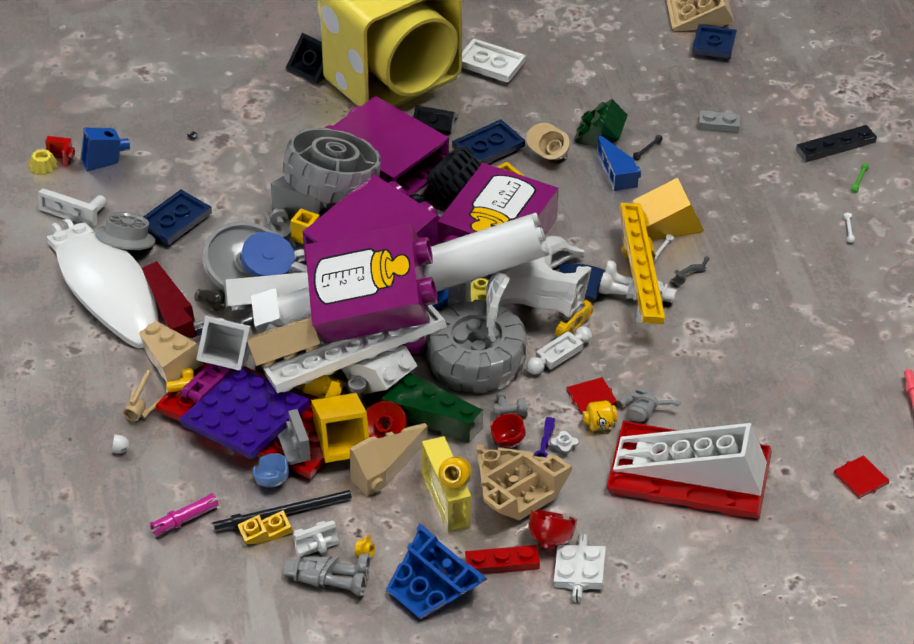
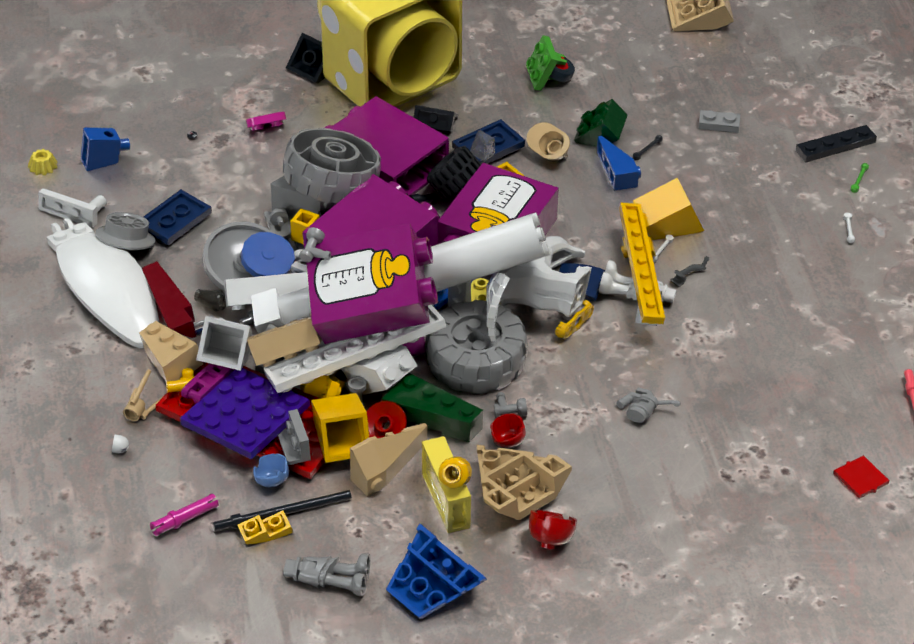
(61, 148): red bracket -> none
(274, 119): none -> dark pink plate
(314, 236): none -> light grey piece
(315, 538): white hips -> none
(364, 546): yellow plate -> none
(483, 146): none -> clear slope
(492, 60): white plate -> none
(504, 559): red plate -> none
(548, 64): none -> bright green plate
(548, 431): dark purple piece -> none
(559, 350): white plate -> none
(564, 442): white plate -> none
(580, 567): white plate -> none
(589, 392): red piece -> none
(600, 416): yellow head -> none
(695, 468): white piece -> none
(714, 41): dark blue plate -> none

